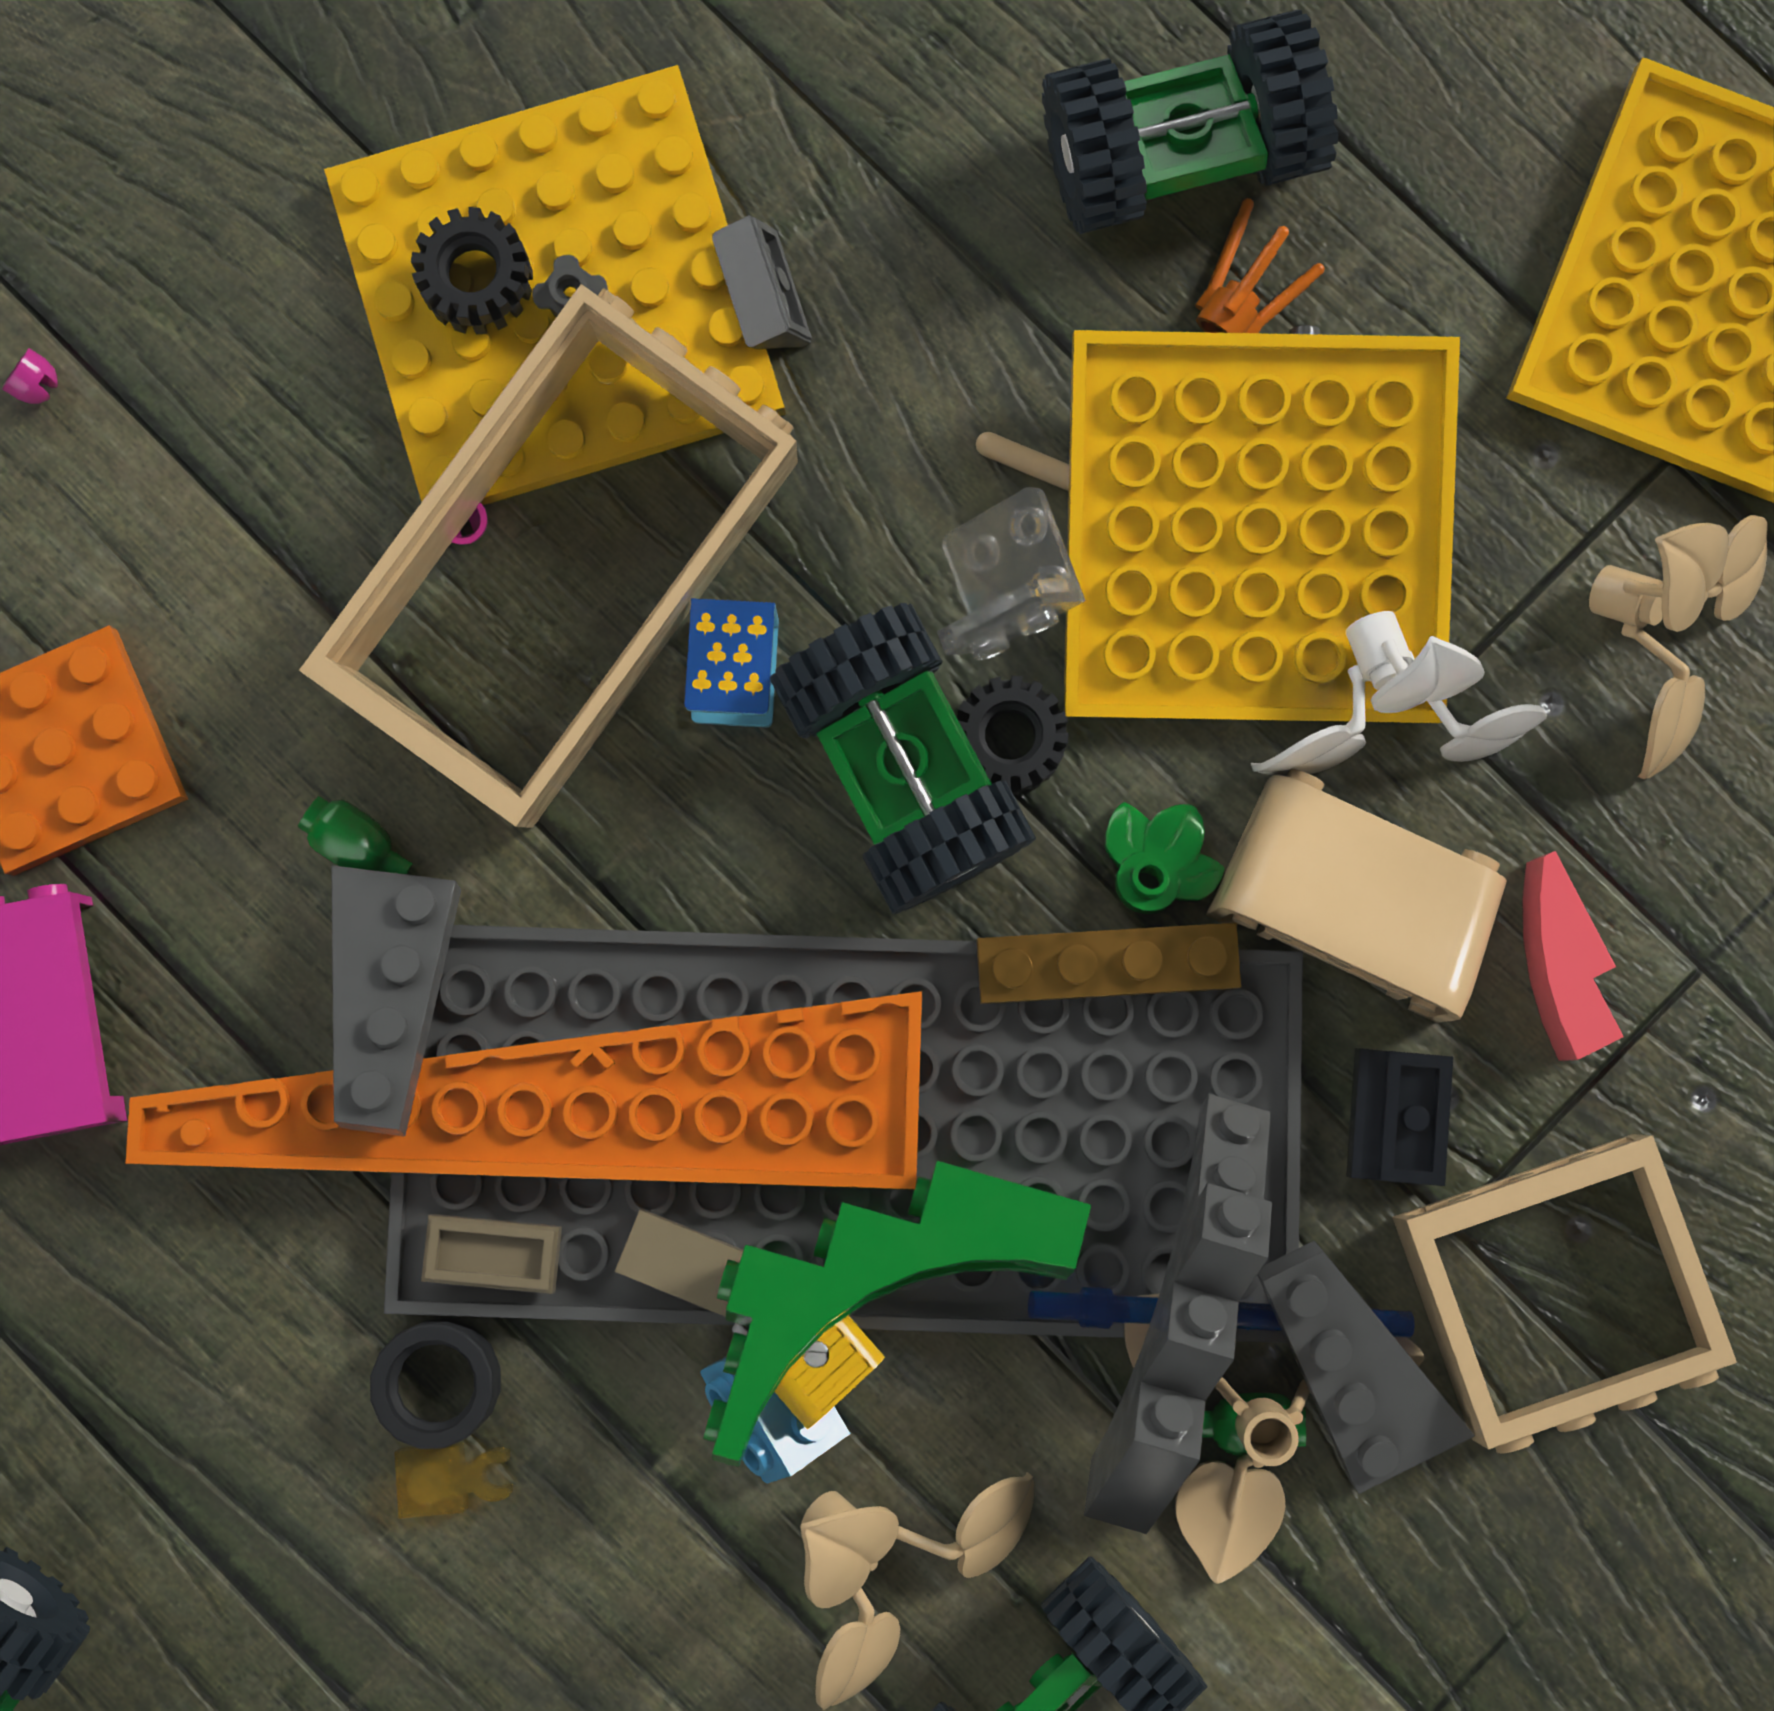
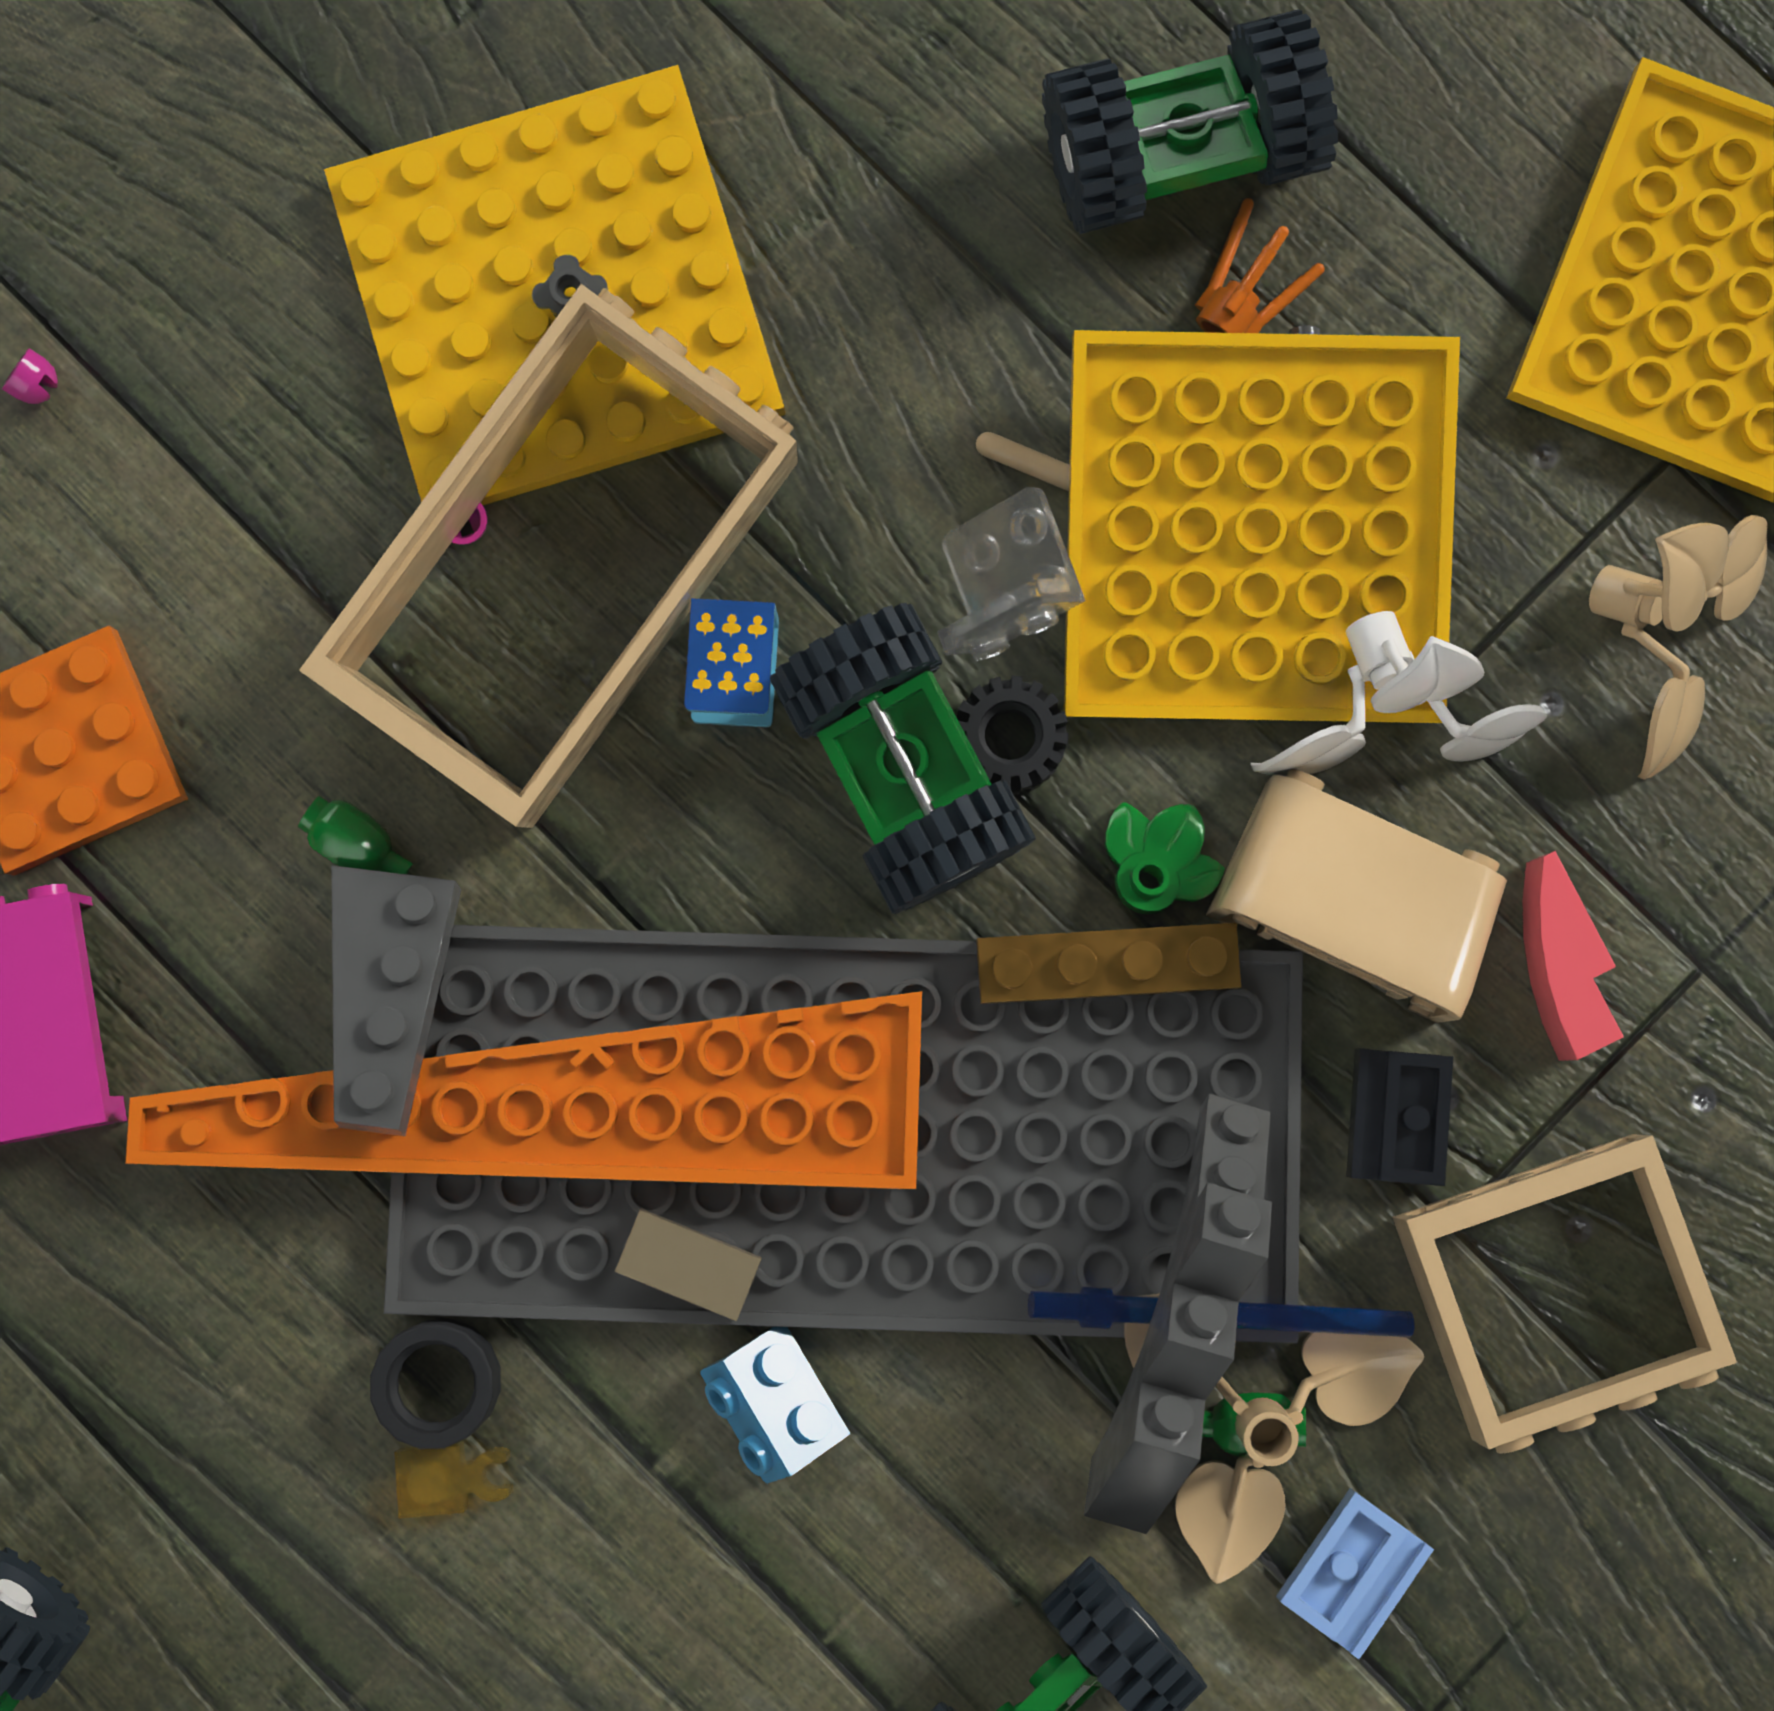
(465, 235): black tyre -> none
(491, 1253): dark tan tile -> none
(761, 285): dark grey slope -> none
(788, 1304): green arch -> none
(826, 1371): yellow piece -> none
(848, 1543): tan plant -> none
(1354, 1573): none -> light blue plate
(1361, 1379): dark grey wing -> none

